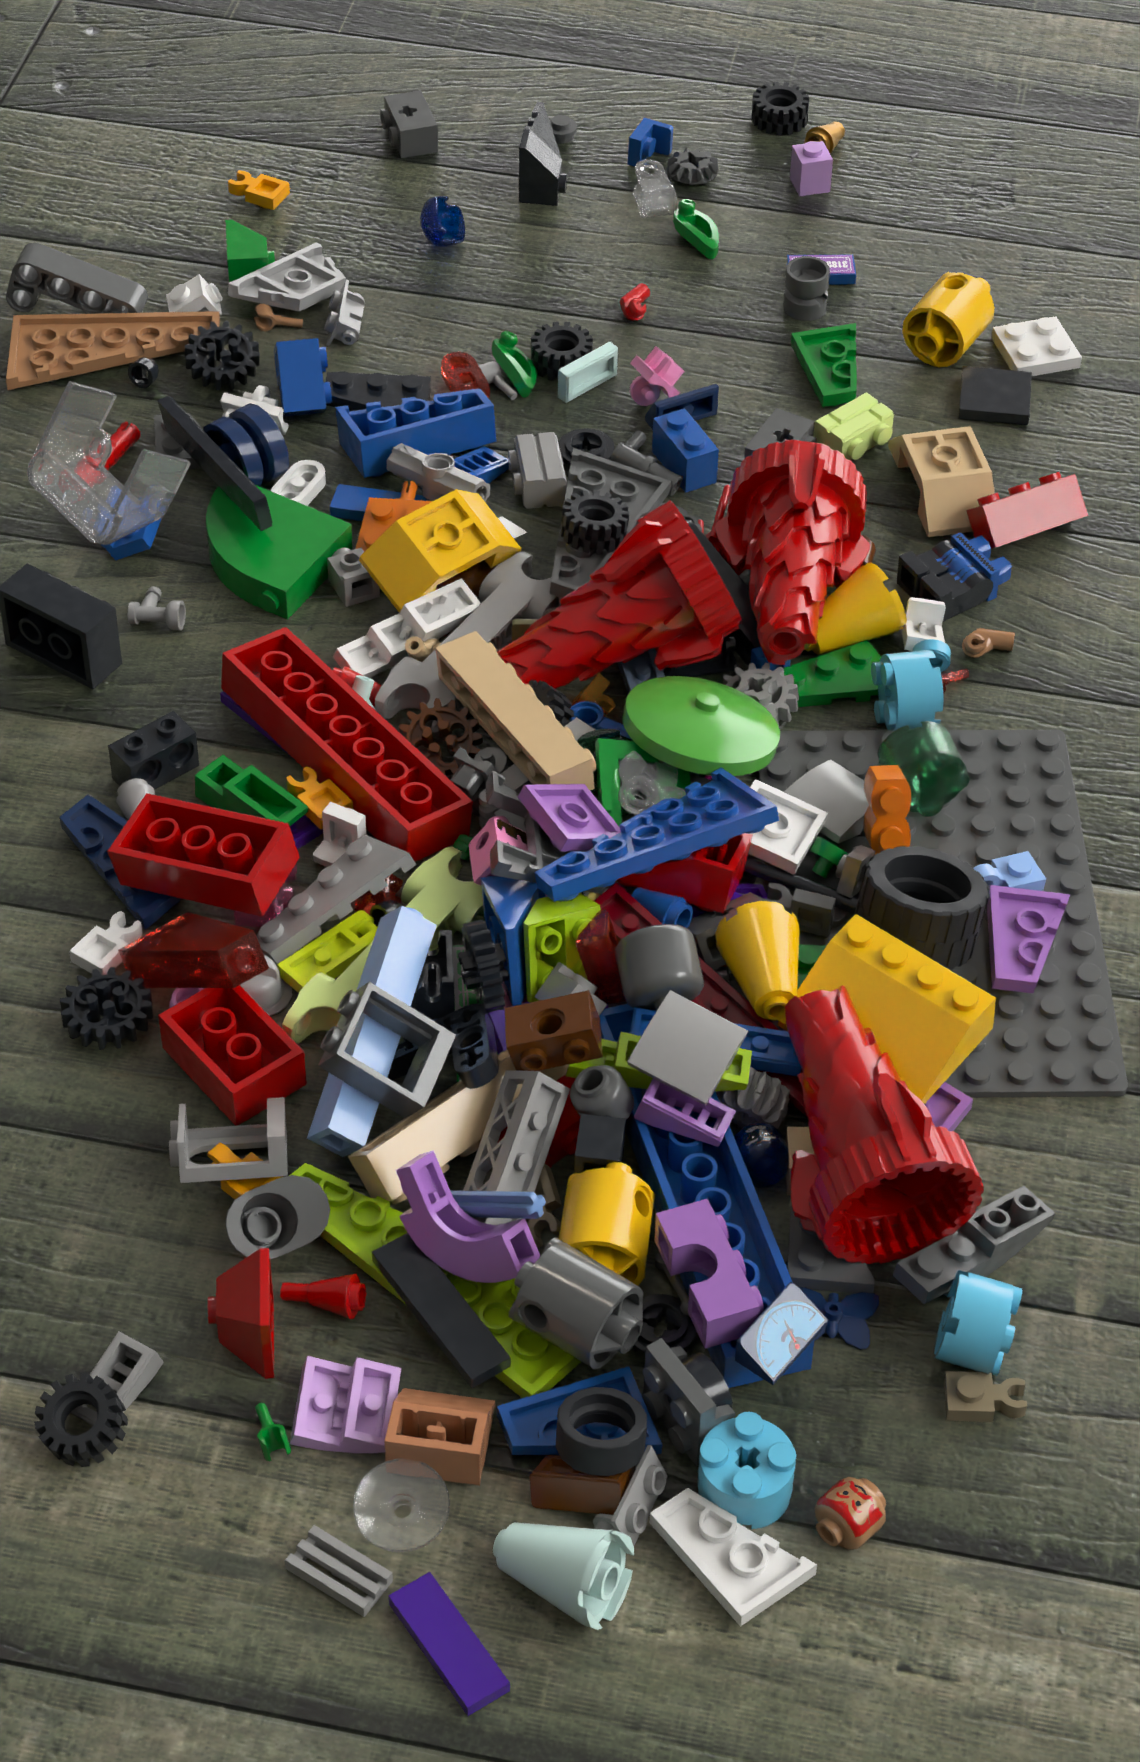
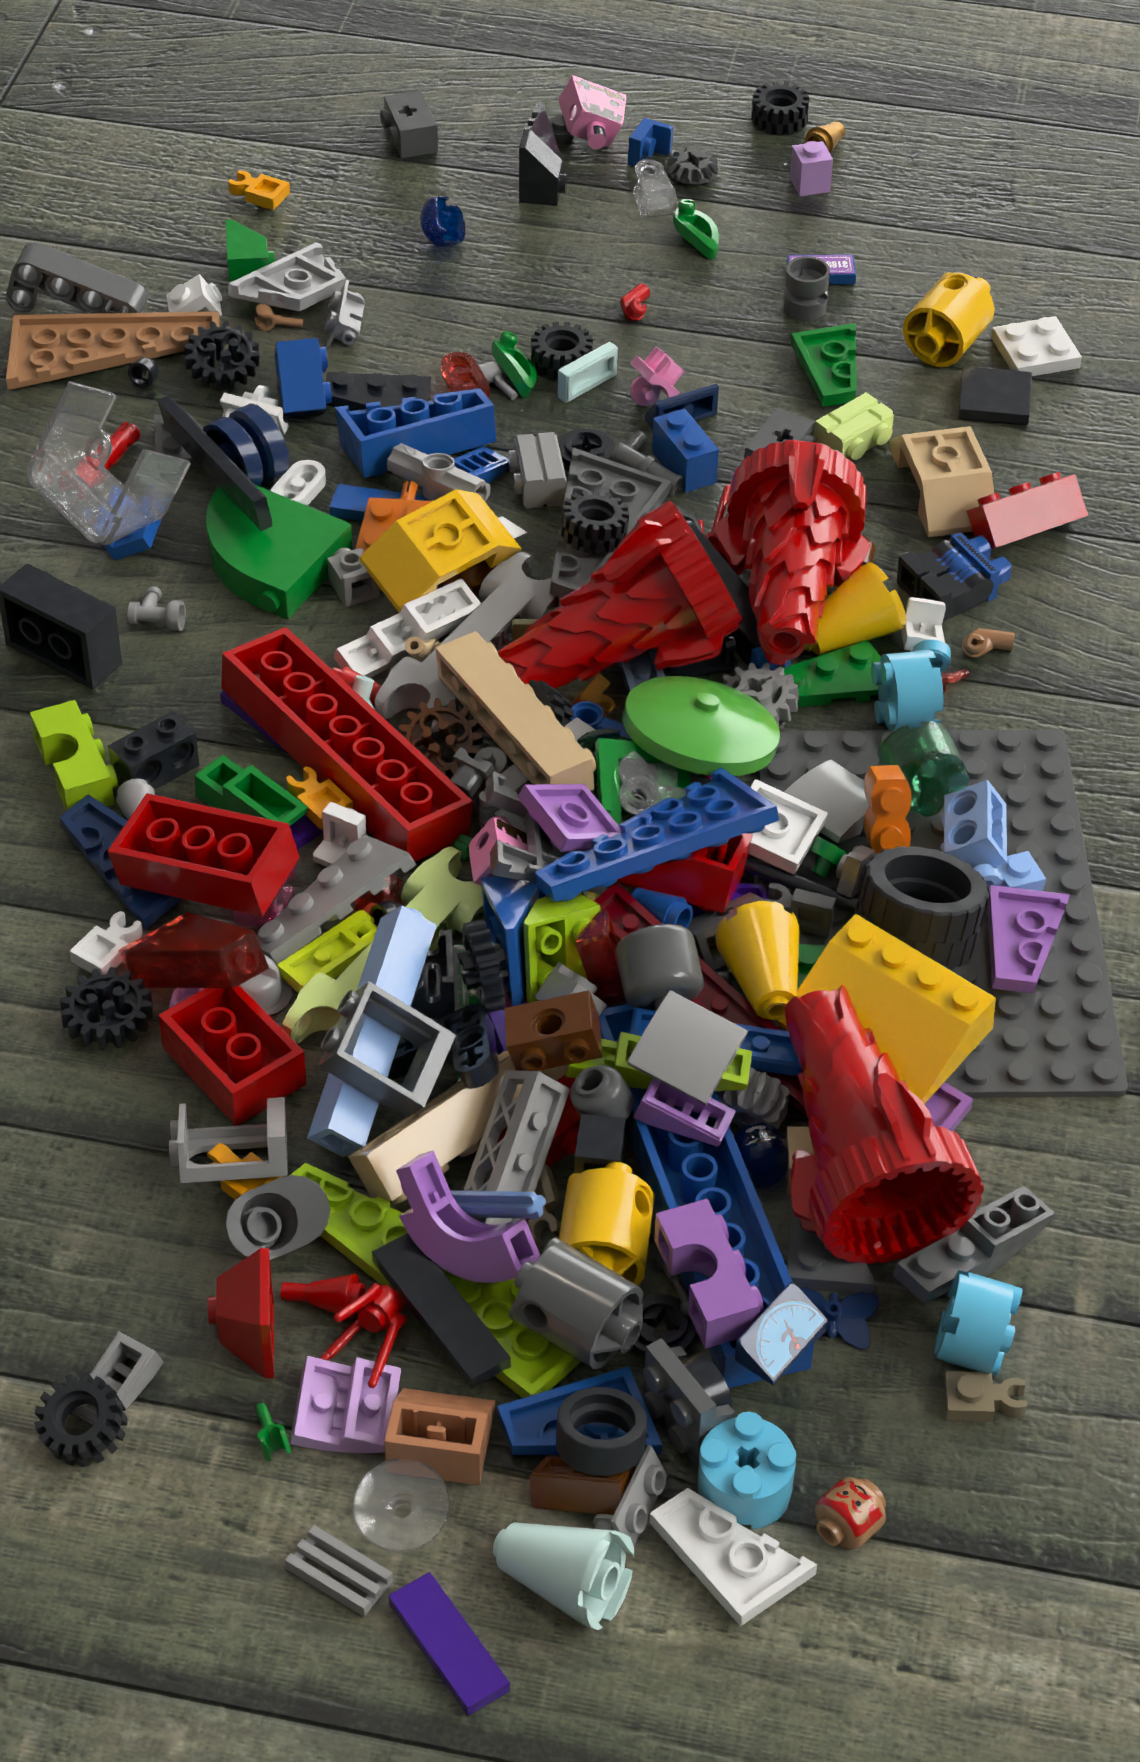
(66, 738): none -> lime arch
(378, 1310): none -> red plant
(592, 111): none -> bright pink torso
(975, 825): none -> light blue brick

